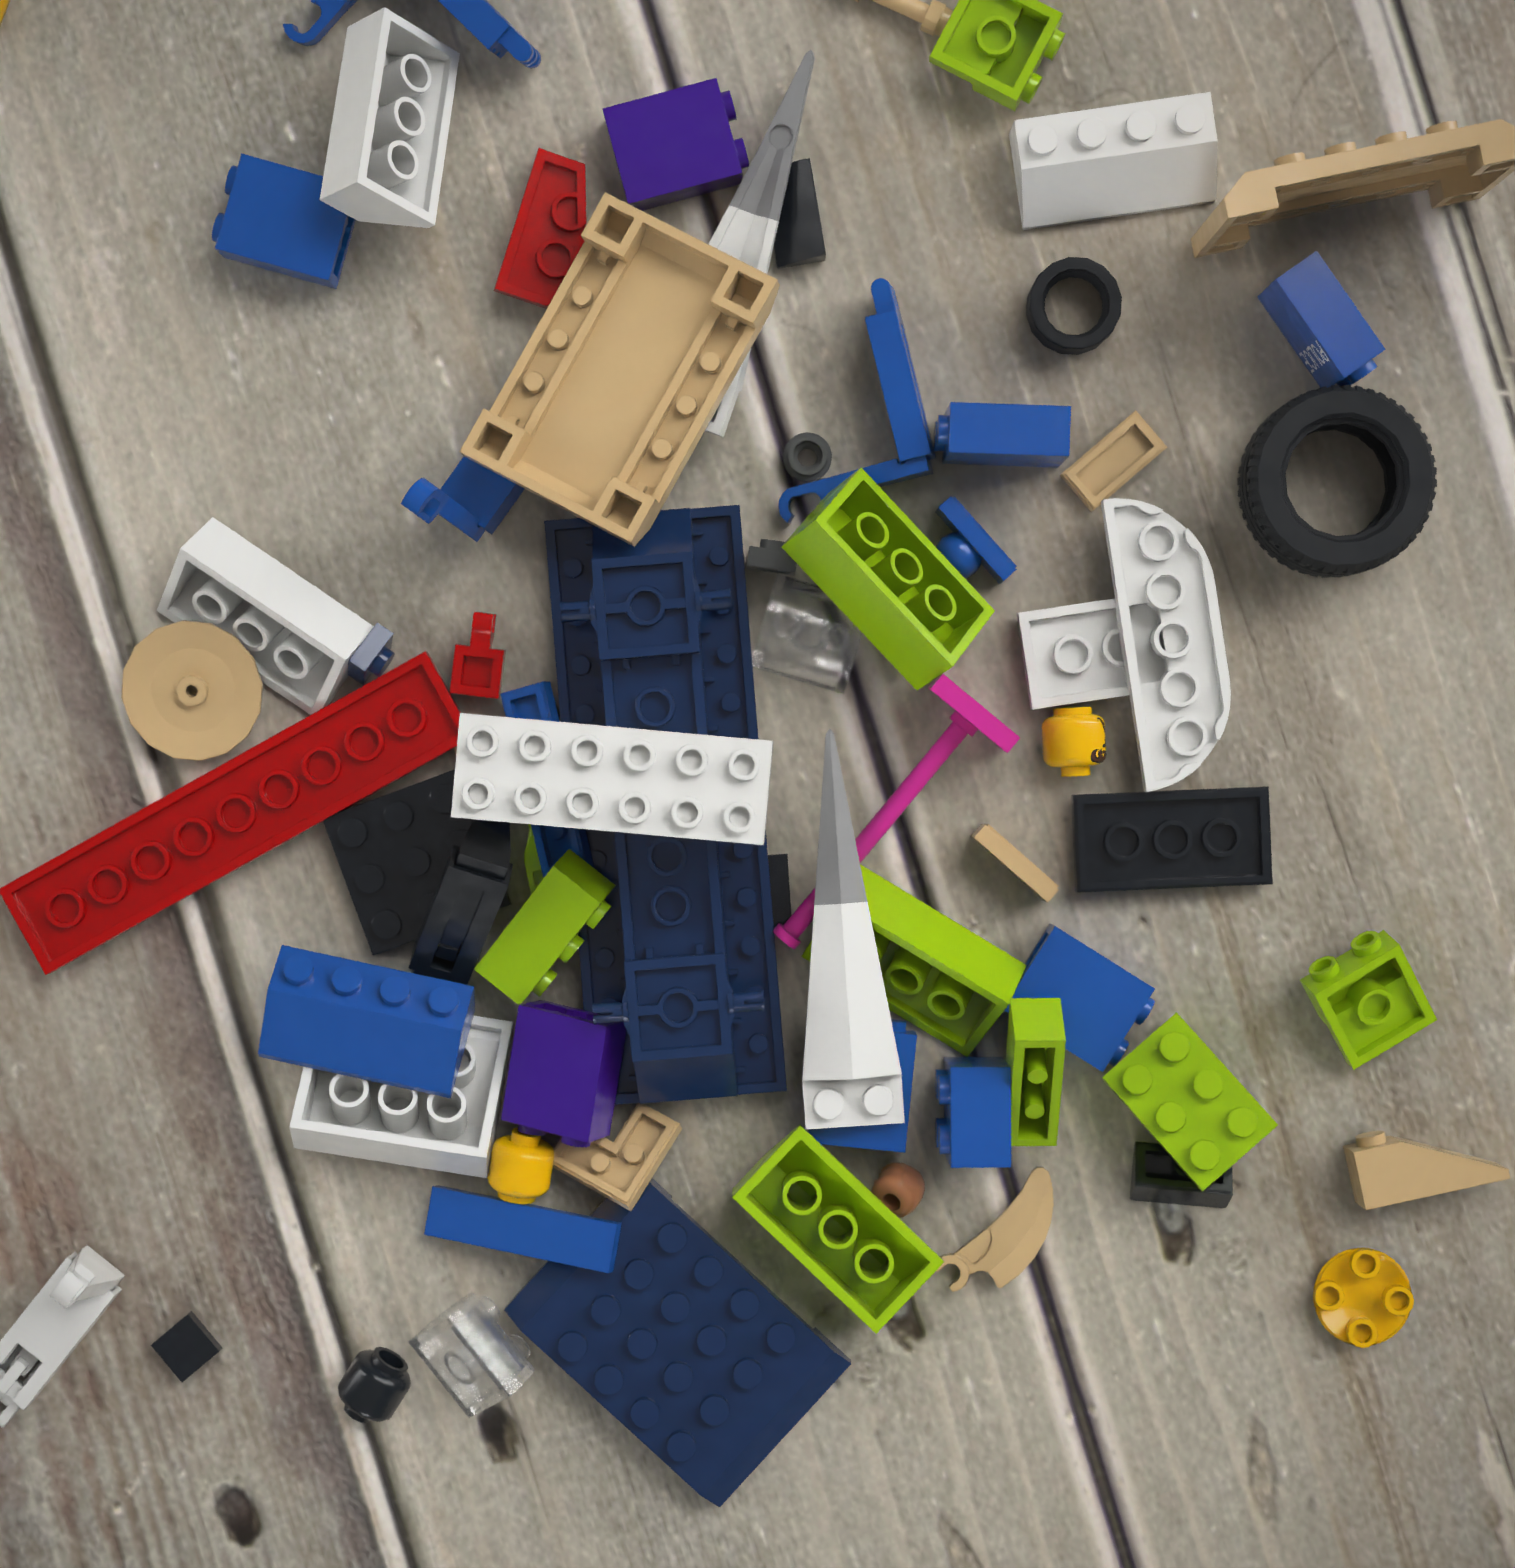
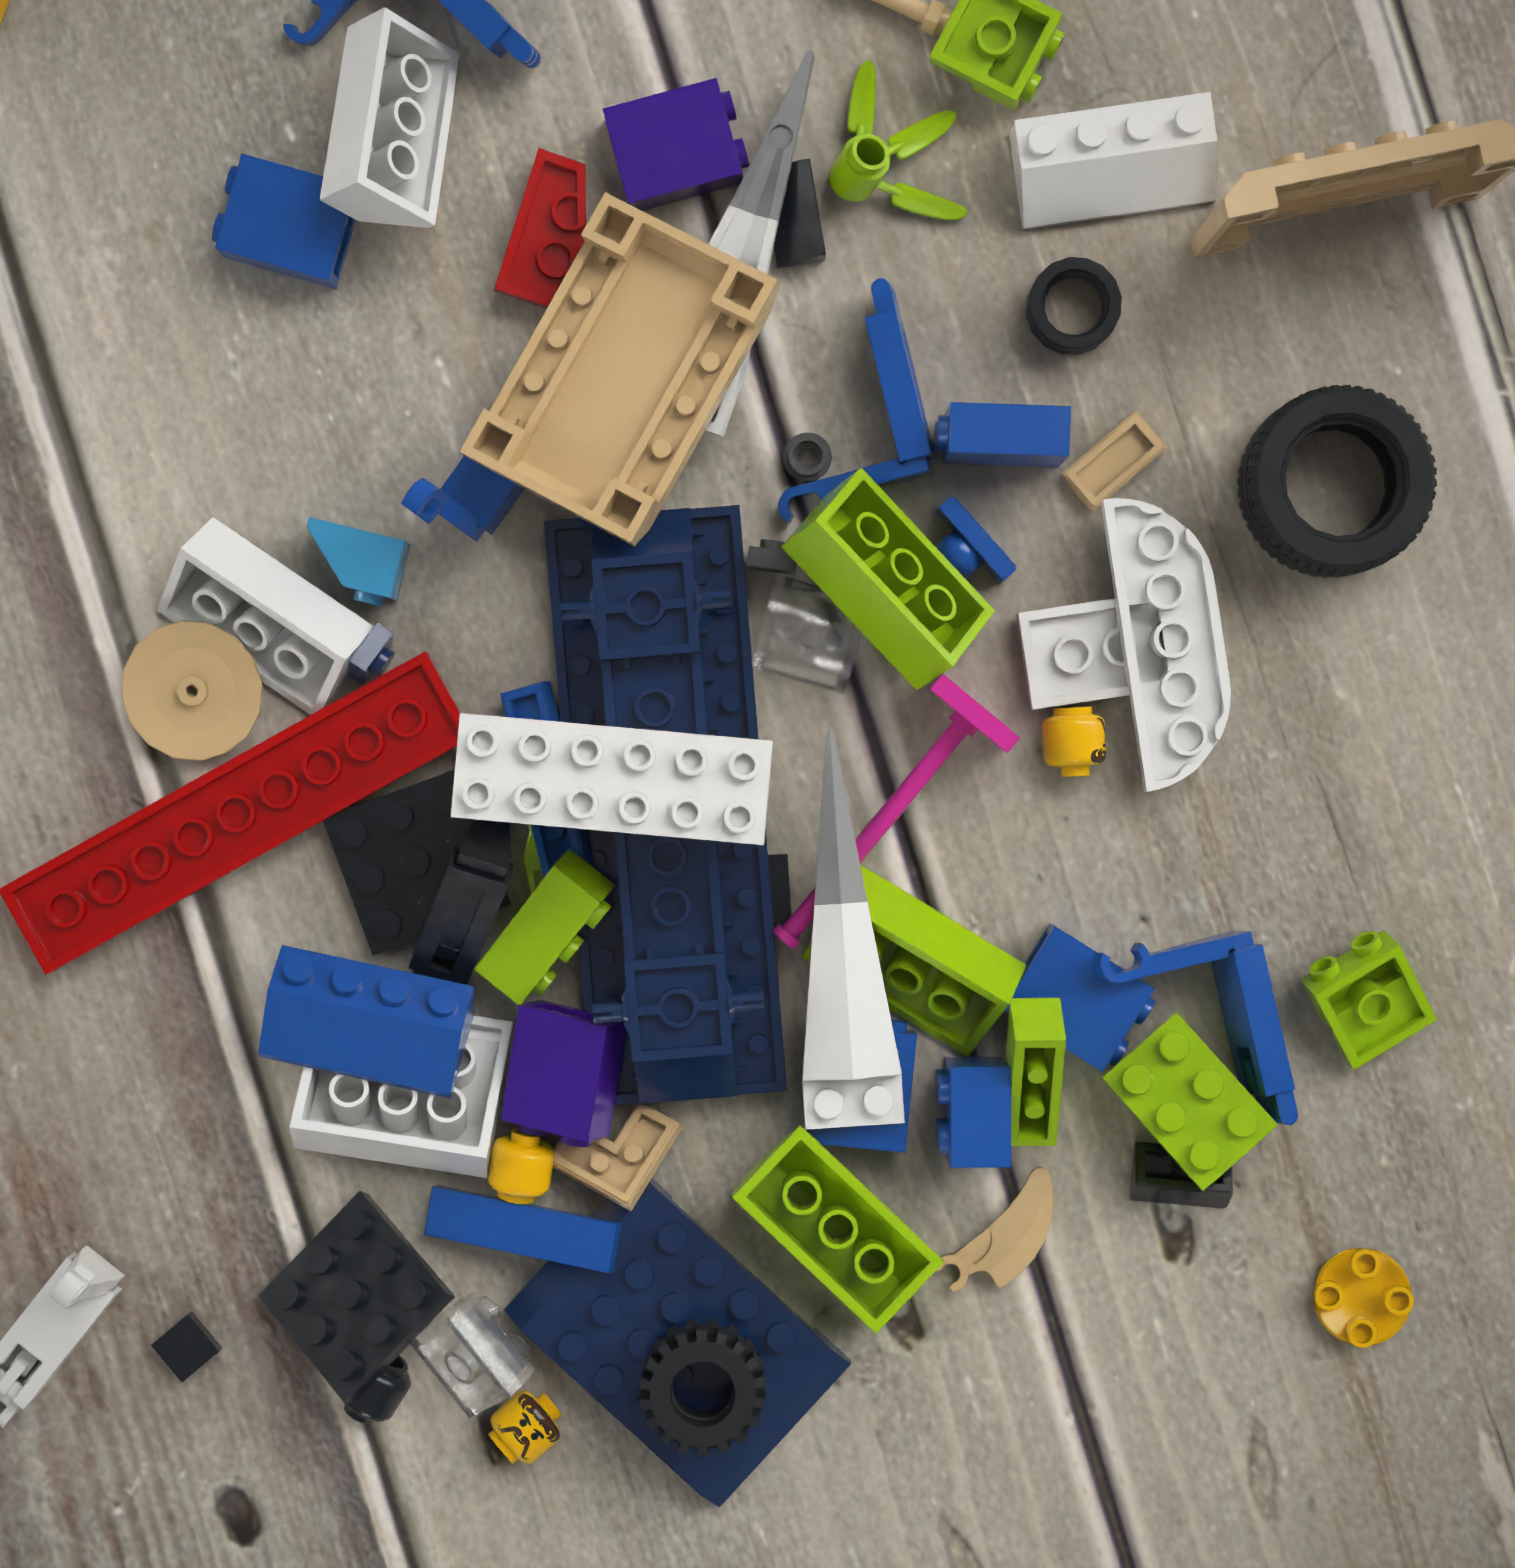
(356, 1297): none -> black plate
(362, 560): none -> dark azure slope
(479, 667): red plate -> none
(525, 1427): none -> yellow head
(697, 1427): none -> black tyre
(867, 159): none -> lime plant
(899, 1188): nougat piece -> none
(1015, 862): tan tile -> none
(1171, 839): black plate -> none
(1246, 1008): none -> blue hinge
(1322, 323): blue brick -> none
(1400, 1170): tan slope -> none

